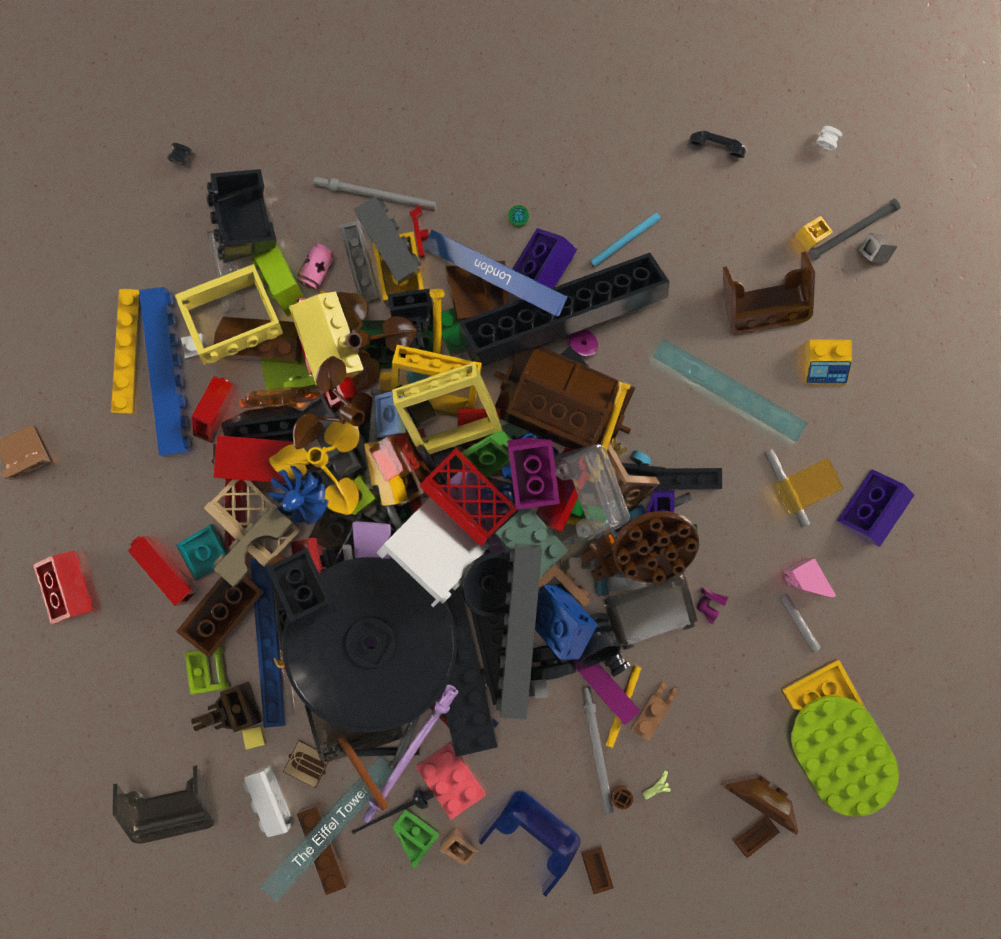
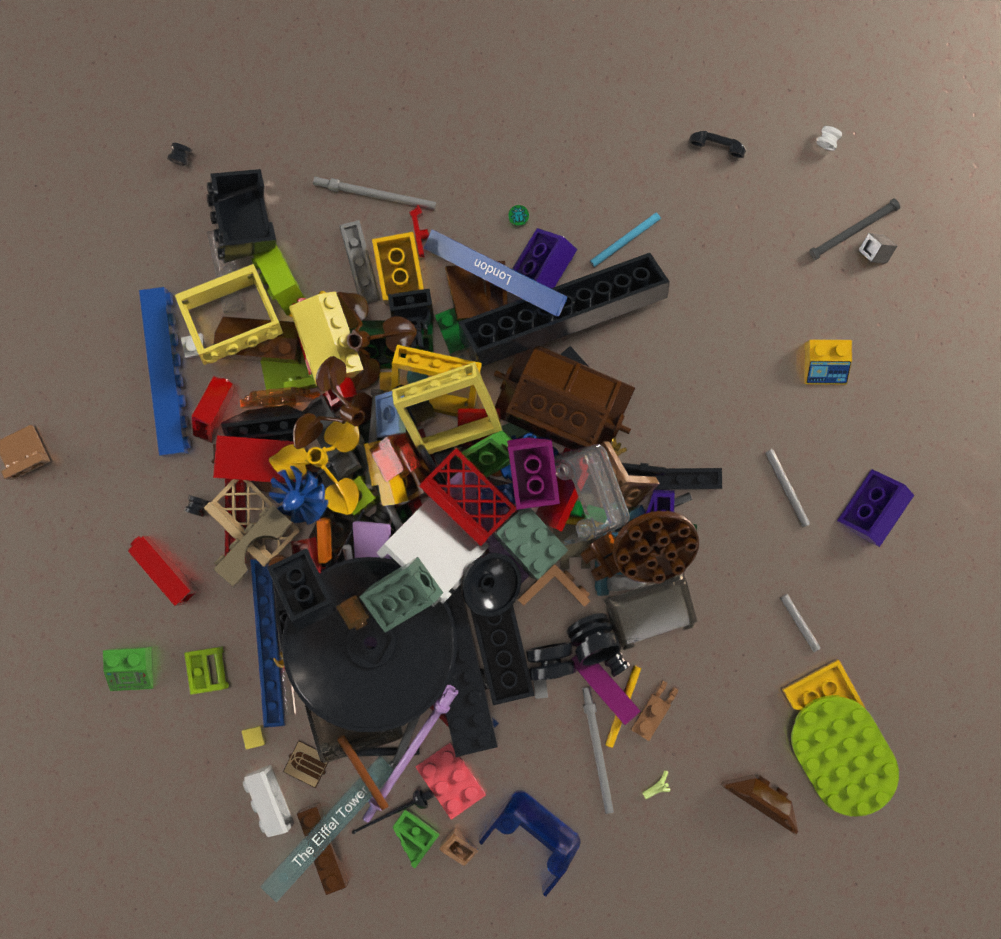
(63, 587): red slope -> none
(126, 352): yellow plate -> none
(128, 668): none -> bright green slope
(166, 814): clear smoke windscreen -> none
(196, 505): none -> black wheel
(202, 551): teal tile -> none
(219, 614): reddish brown slope -> none
(234, 709): dark brown brick -> none
(319, 259): bright pink piece -> none
(324, 540): none -> orange tile
(353, 612): none -> clear orange brick
(387, 240): dark grey brick -> none
(401, 594): none -> sand green piece
(437, 294): yellow bar -> none
(520, 631): dark grey brick -> none
(563, 622): blue piece -> none
(583, 343): magenta piece -> none
(597, 870): reddish brown tile -> none
(614, 414): yellow bar -> none
(621, 797): reddish brown wheel -> none
(639, 457): medium azure tile -> none
(710, 613): magenta piece -> none
(730, 390): clear light blue tile -> none
(756, 836): reddish brown tile -> none
(772, 305): reddish brown windscreen -> none
(809, 486): clear yellow piece -> none
(809, 578): bright pink slope -> none
(813, 233): yellow slope -> none

